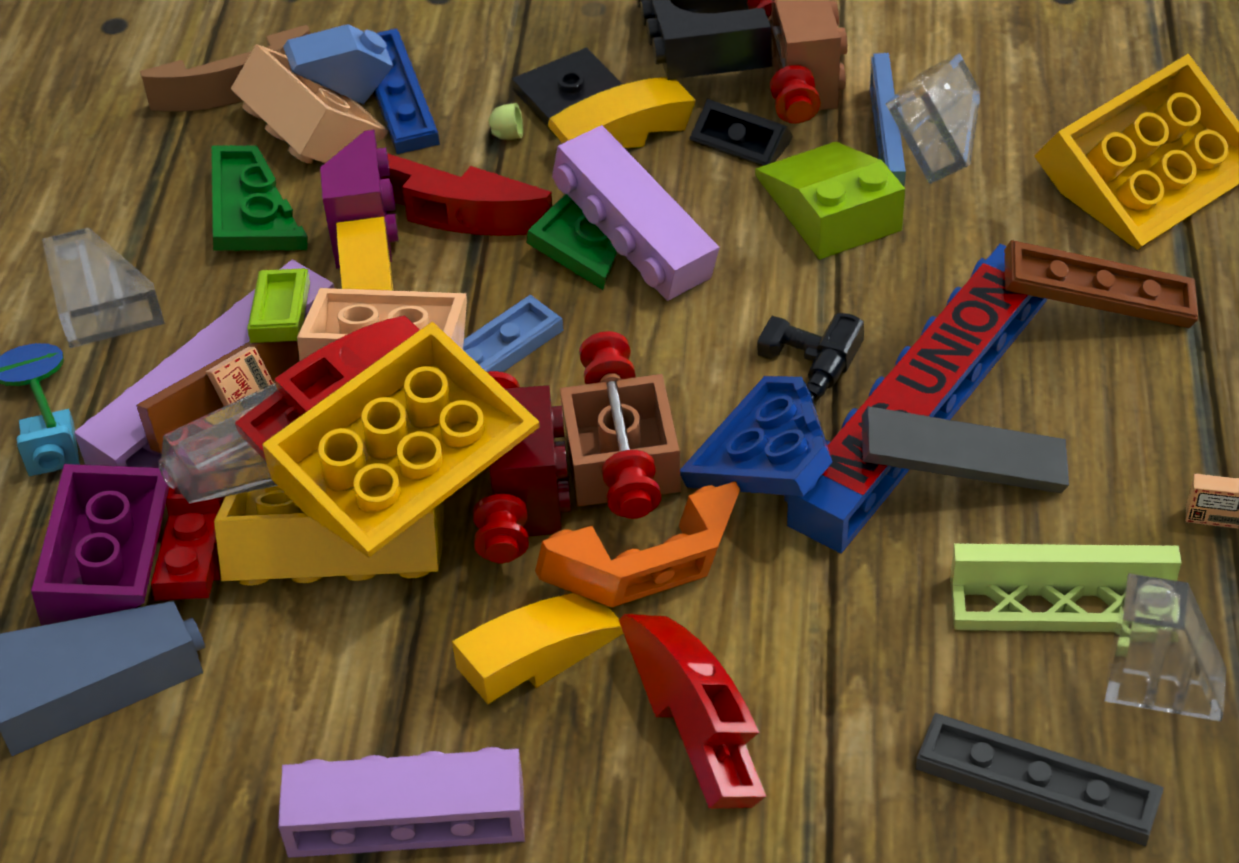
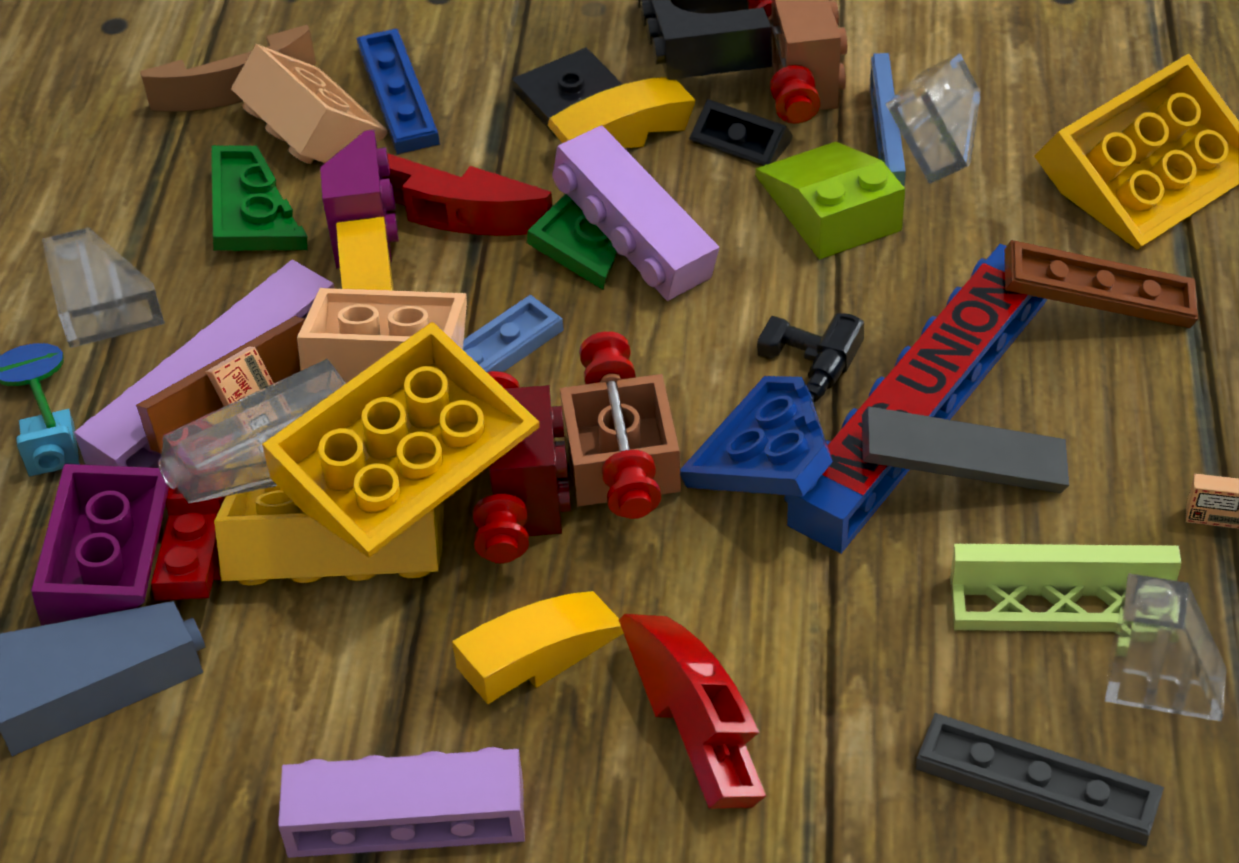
(279, 305): lime tile -> none
(320, 376): red slope -> none
(341, 60): medium blue slope -> none
(506, 122): yellowish green hinge -> none
(582, 565): orange slope -> none

